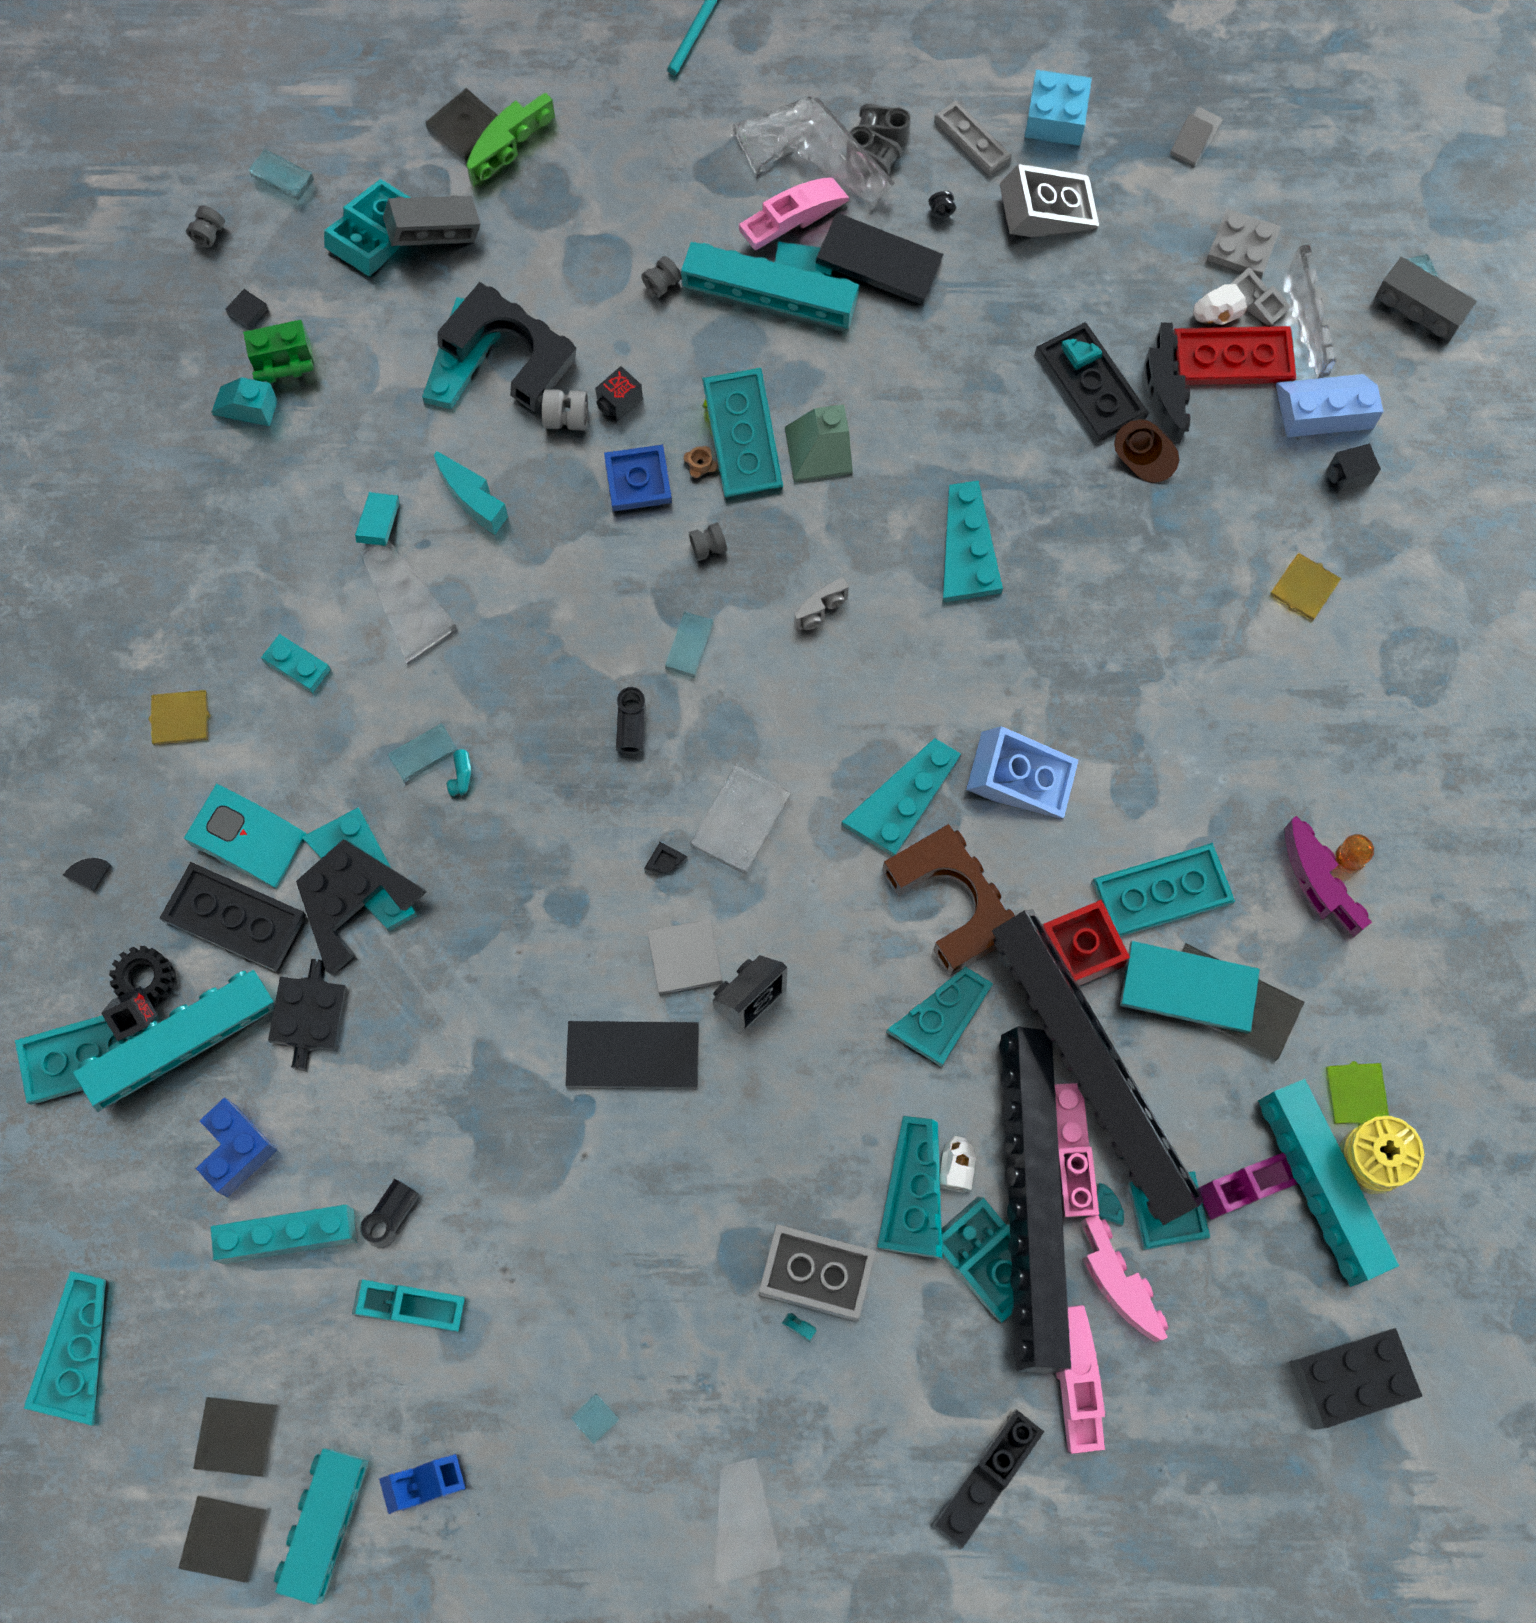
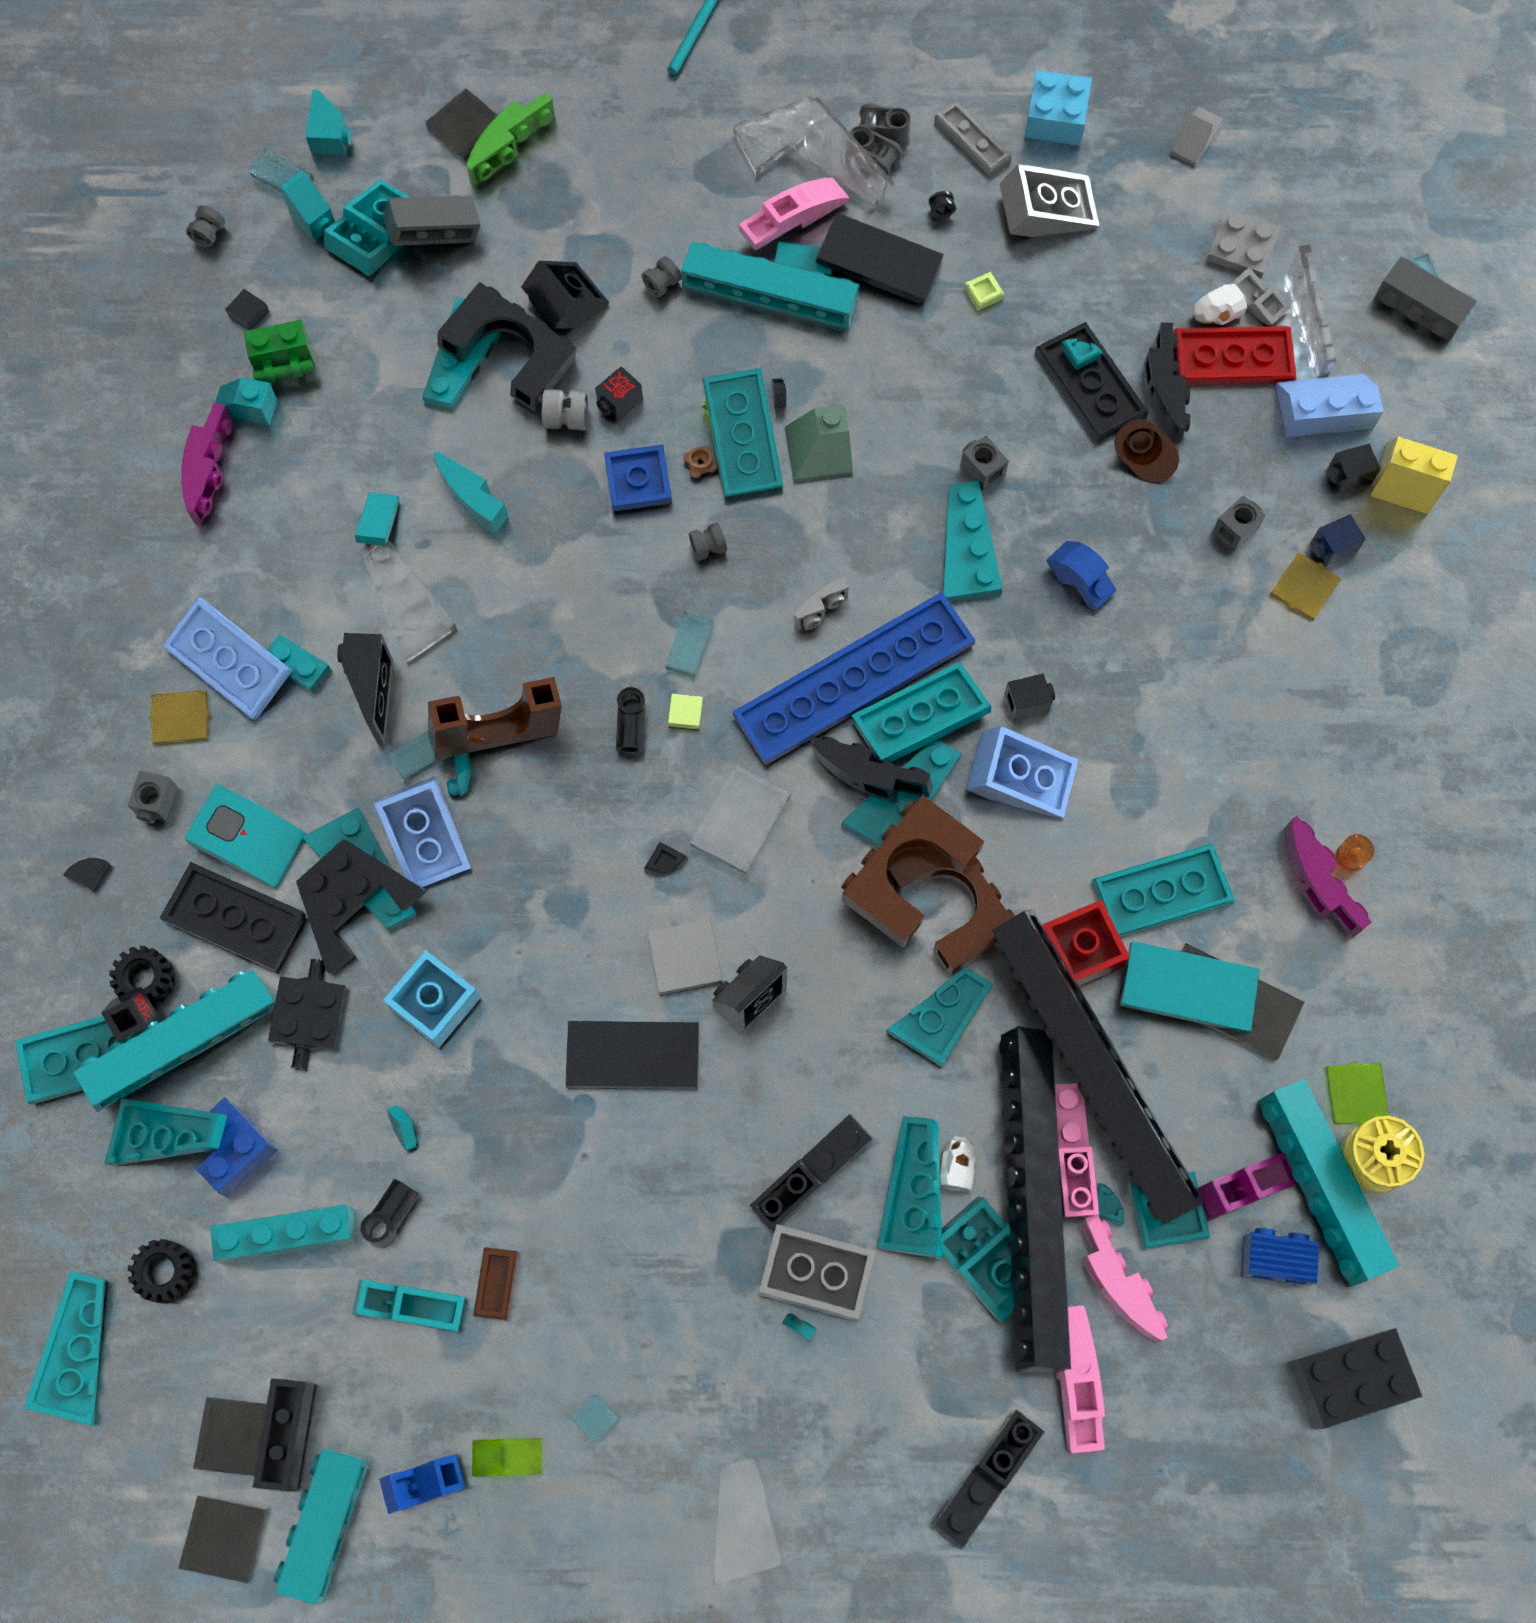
(146, 786): none -> dark grey brick
(161, 1131): none -> teal wing
(176, 1285): none -> black tyre
(199, 468): none -> magenta slope
(227, 658): none -> light blue tile
(283, 1435): none -> black brick
(307, 205): none -> teal slope
(326, 127): none -> teal slope
(368, 669): none -> black slope
(402, 1127): none -> teal tile
(422, 832): none -> light blue slope
(432, 998): none -> medium azure brick
(495, 1284): none -> reddish brown tile
(507, 1457): none -> clear neon green slope
(530, 718): none -> reddish brown arch
(563, 293): none -> black slope
(685, 711): none -> yellowish green tile
(779, 392): none -> black tile
(811, 1172): none -> black slope
(853, 678): none -> blue plate
(858, 768): none -> black slope
(921, 713): none -> teal plate
(922, 827): none -> reddish brown arch
(984, 291): none -> yellowish green tile
(985, 473): none -> dark grey brick
(1029, 696): none -> black brick
(1085, 569): none -> blue brick
(1231, 530): none -> dark grey brick
(1281, 1258): none -> blue brick
(1337, 540): none -> dark blue brick
(1413, 474): none -> light yellow slope

